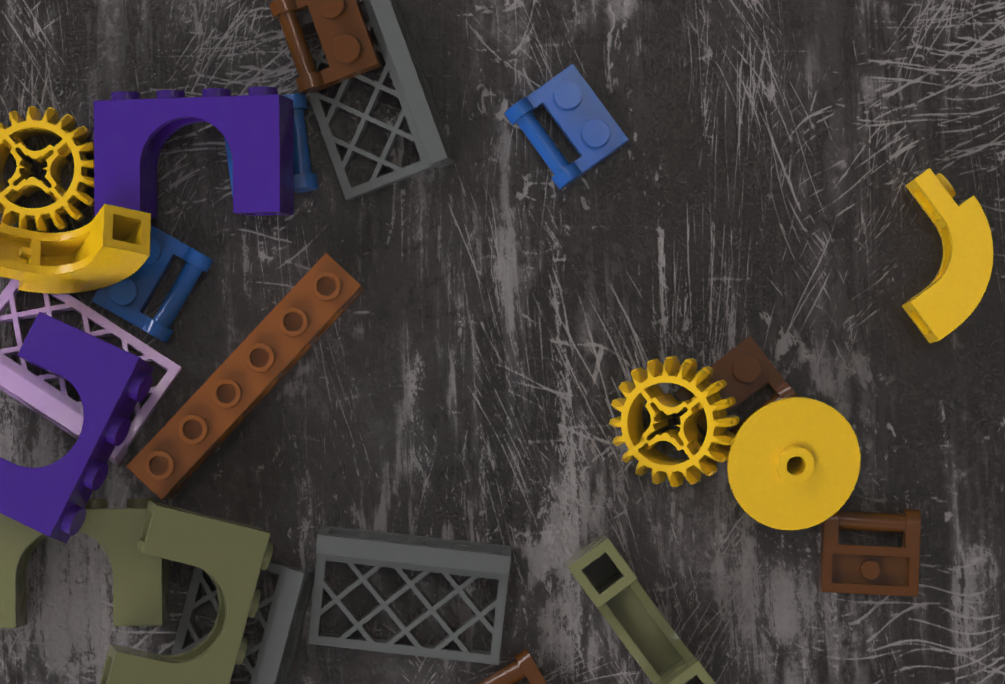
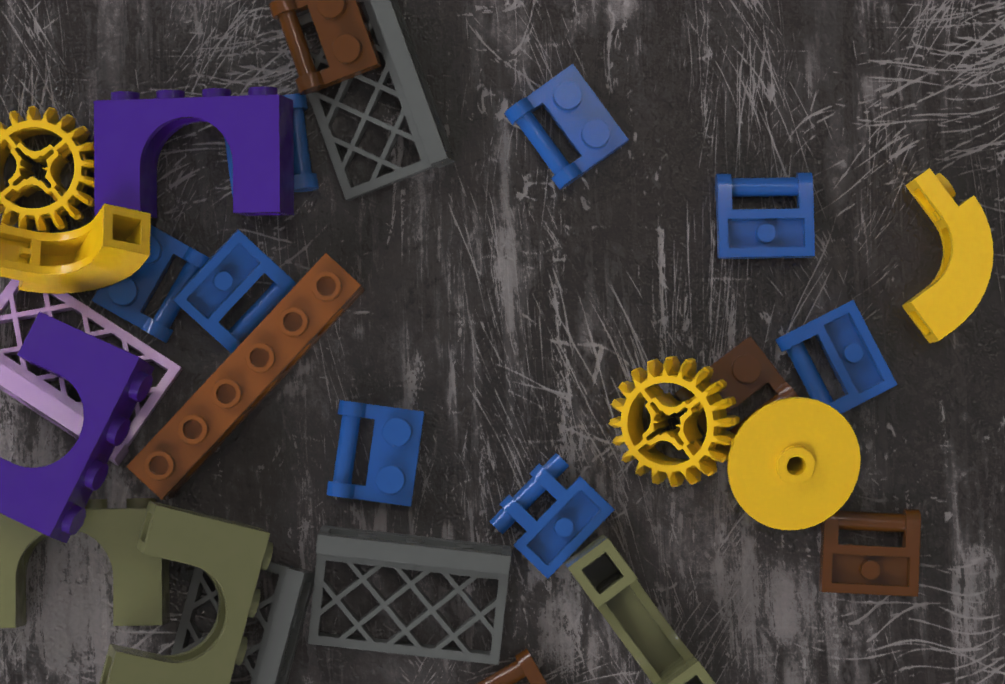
(225, 281): none -> blue plate
(392, 453): none -> blue plate
(562, 526): none -> blue plate
(765, 231): none -> blue plate
(849, 352): none -> blue plate

